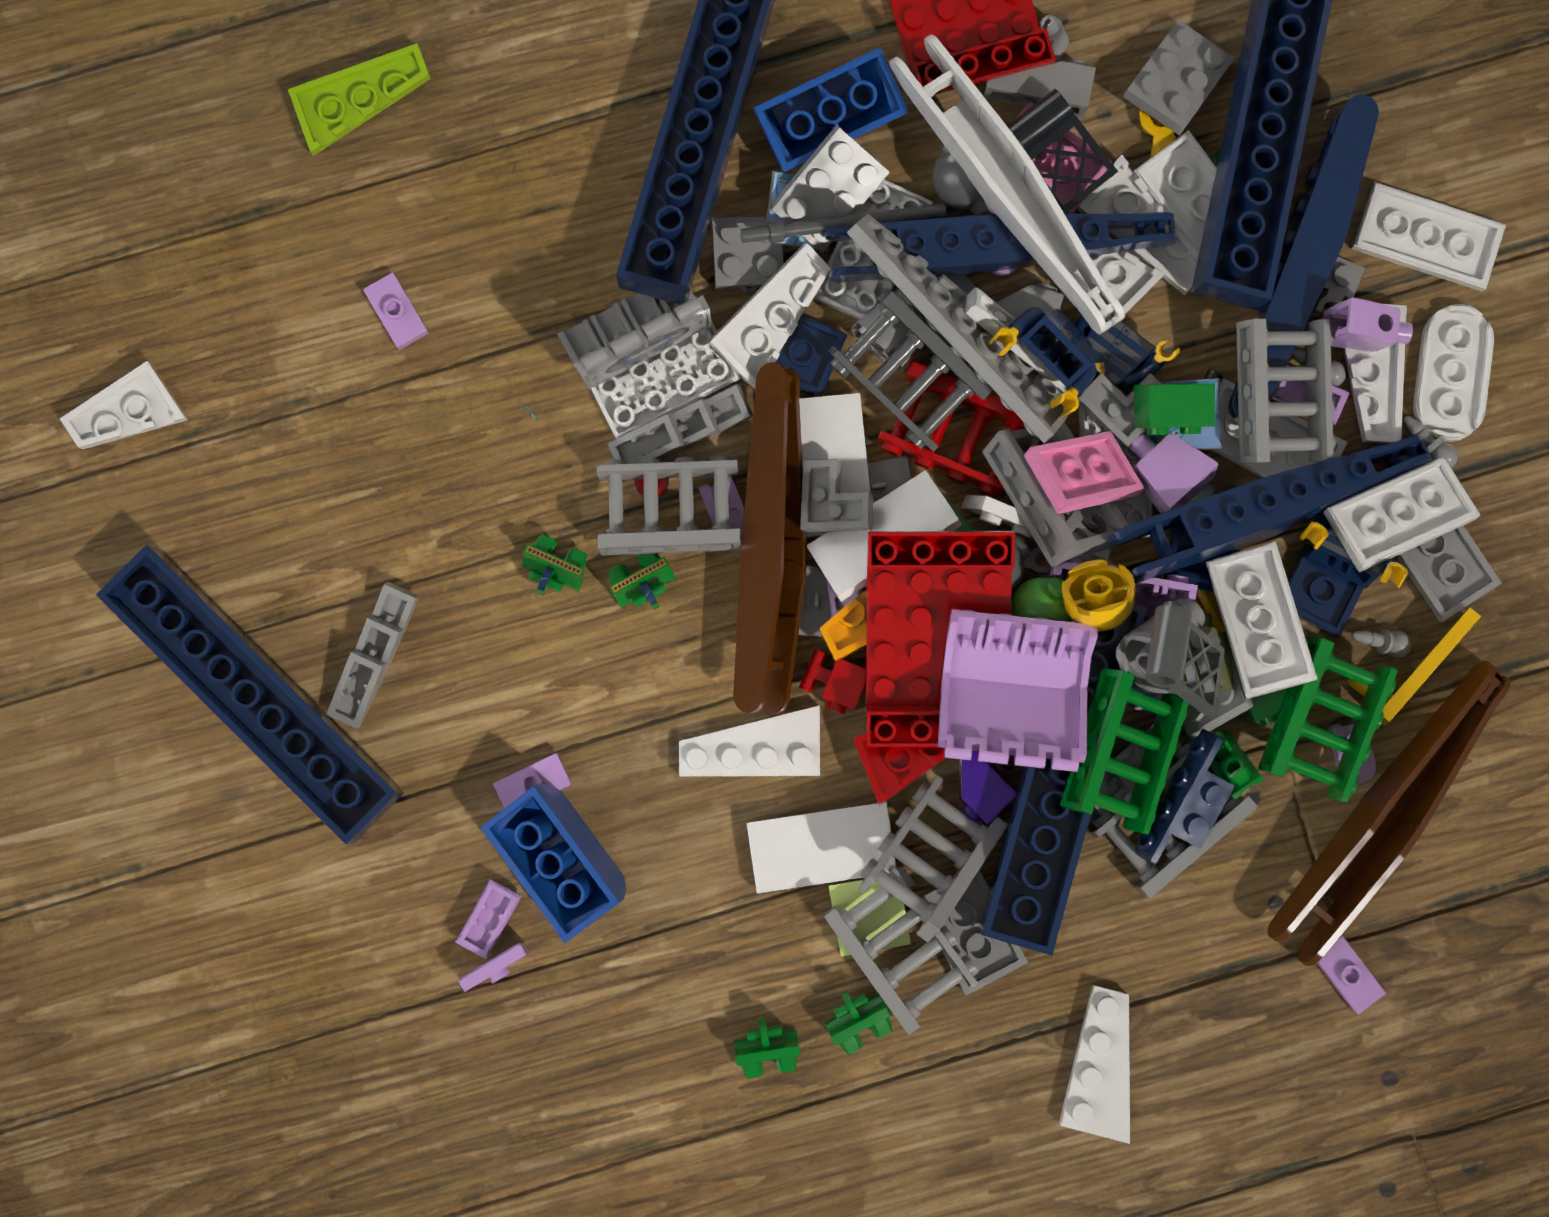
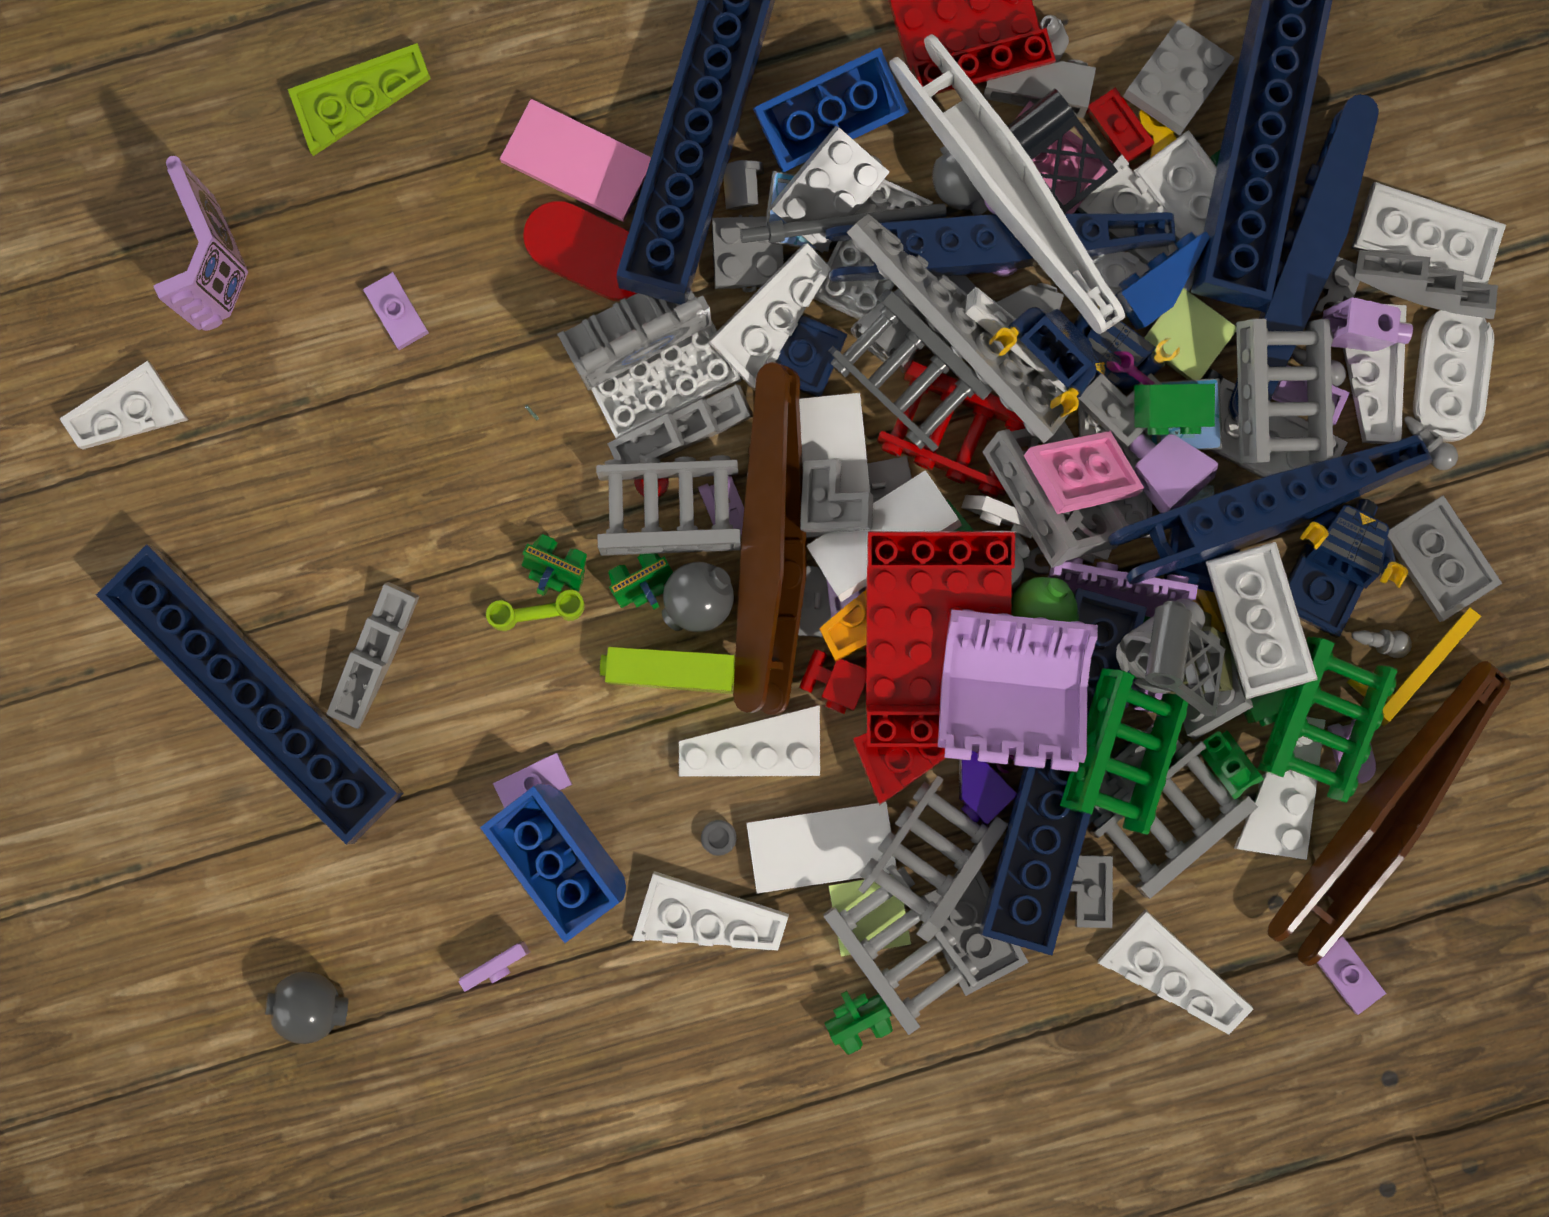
(217, 270): none -> lavender hinge
(305, 1007): none -> dark grey brick
(488, 919): lavender plate -> none
(503, 616): none -> lime bar
(576, 160): none -> bright pink tile
(577, 247): none -> red tile
(669, 669): none -> lime slope
(695, 914): none -> white wing
(697, 597): none -> dark grey brick
(718, 837): none -> flat silver tile
(741, 184): none -> light grey tile
(767, 1045): green hips -> none
(1093, 891): none -> light grey plate
(1099, 594): yellow cylinder -> none
(1100, 1075): white wing -> none
(1119, 125): none -> red plate
(1127, 366): none -> magenta hand
(1157, 290): none -> blue slope
(1166, 966): none -> white wing
(1191, 801): dark blue bracket -> none
(1196, 331): none -> yellowish green tile
(1284, 808): none -> white wing
(1401, 514): white tile -> none
(1432, 287): none -> light grey slope

